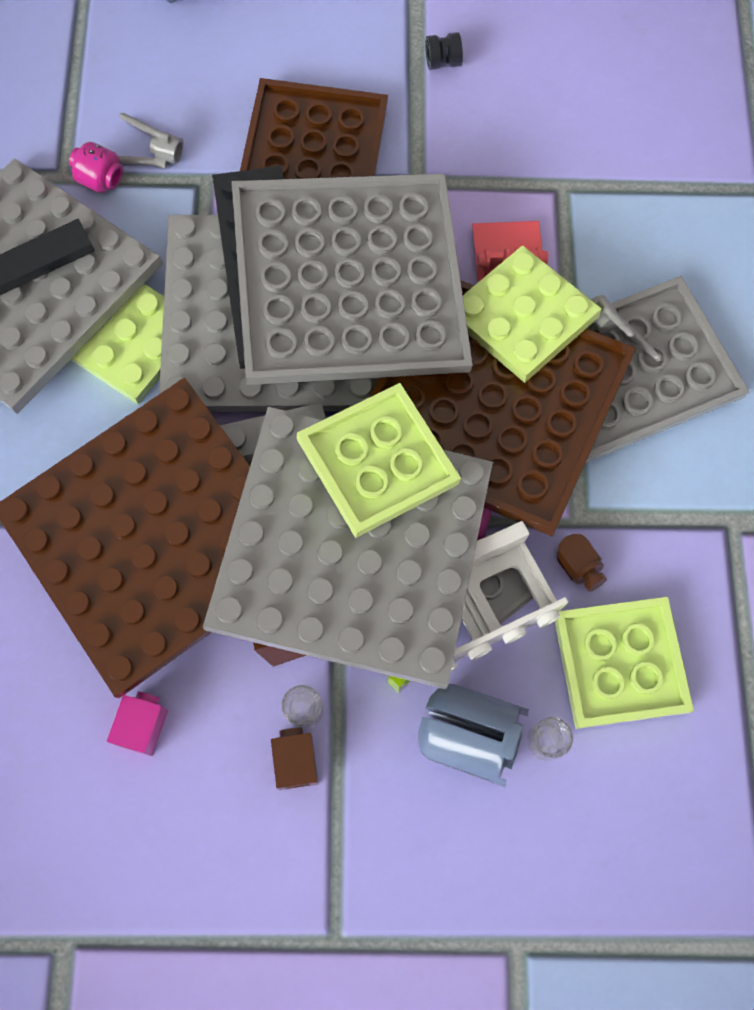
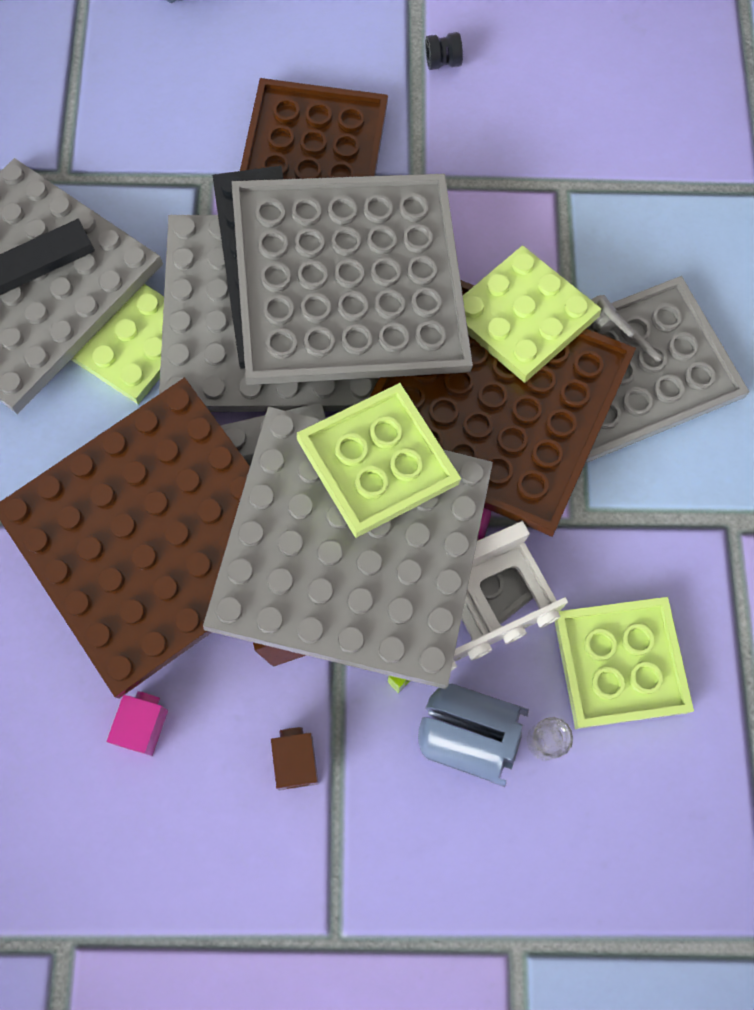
(96, 167): dark pink head -> none
(164, 146): light grey plant -> none
(299, 701): clear wheel -> none
(499, 240): coral hinge -> none
(581, 561): reddish brown arm -> none

